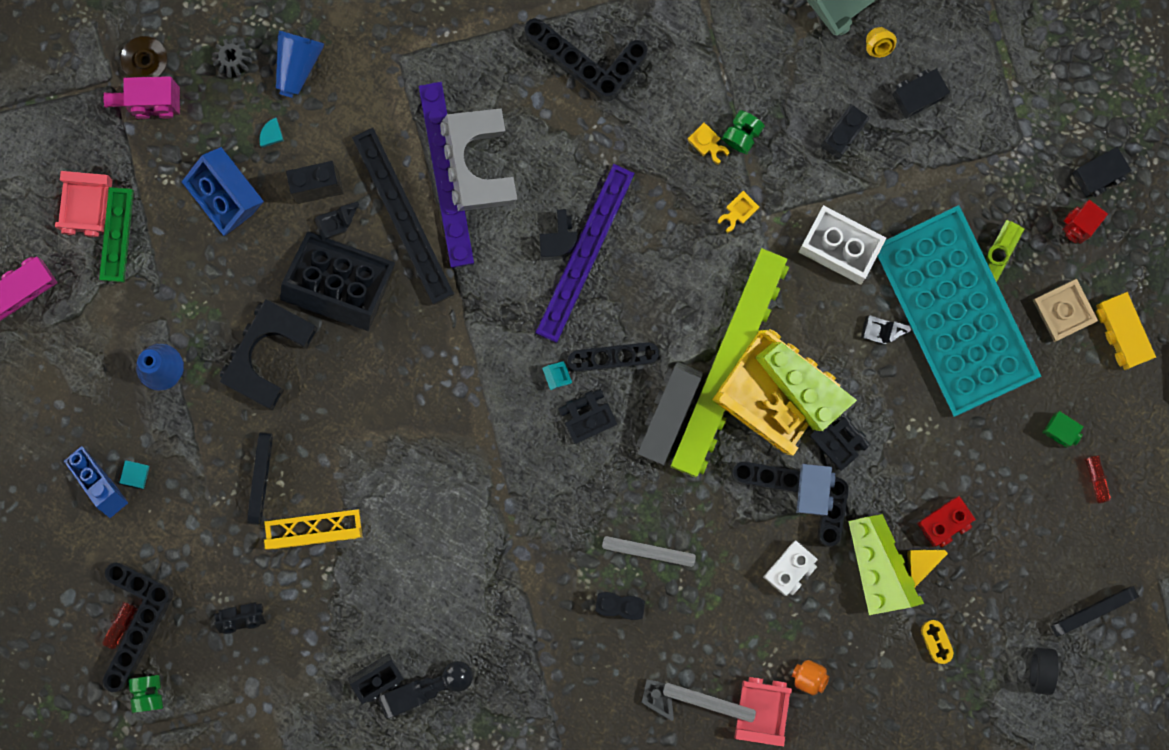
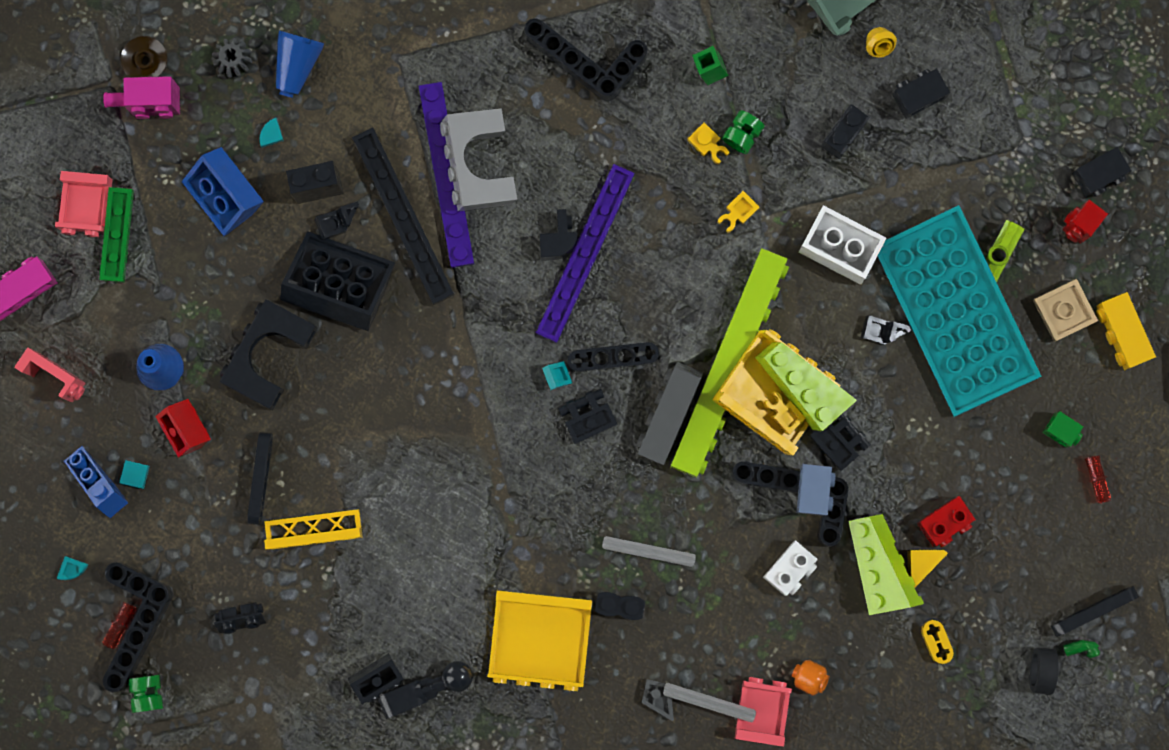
(32, 361): none -> coral panel
(71, 569): none -> teal tile
(183, 427): none -> red brick
(539, 640): none -> yellow panel
(710, 65): none -> green brick
(1079, 646): none -> green arm

